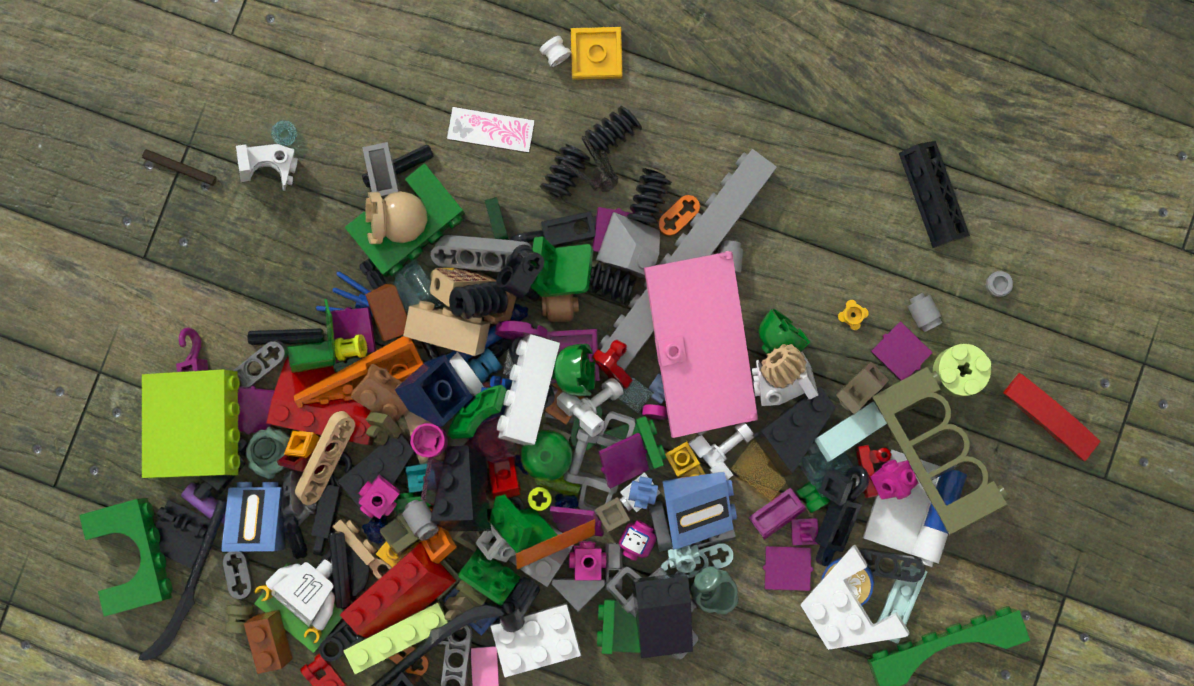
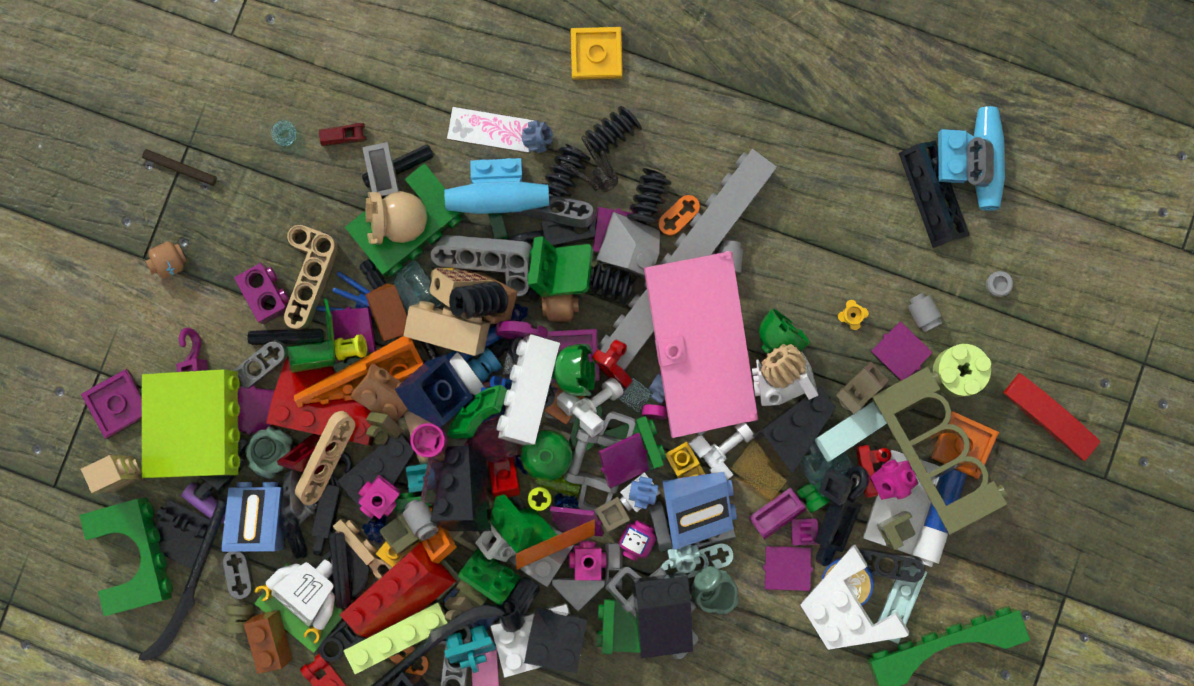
(112, 473): none -> tan brick
(115, 403): none -> magenta tile
(165, 259): none -> medium nougat head
(257, 296): none -> magenta brick
(266, 156): white tile -> none
(301, 444): light orange slope -> none
(305, 280): none -> tan beam
(338, 135): none -> dark red bar
(459, 651): none -> teal hips
(496, 189): none -> medium azure plate
(520, 273): black piece -> none
(537, 136): none -> sand blue gear
(555, 51): white wheel -> none
(555, 640): none -> black slope
(567, 216): none -> flat silver beam
(896, 530): none -> olive panel
(951, 446): none -> orange tile
(953, 156): none -> medium azure plate
(980, 161): none -> flat silver beam

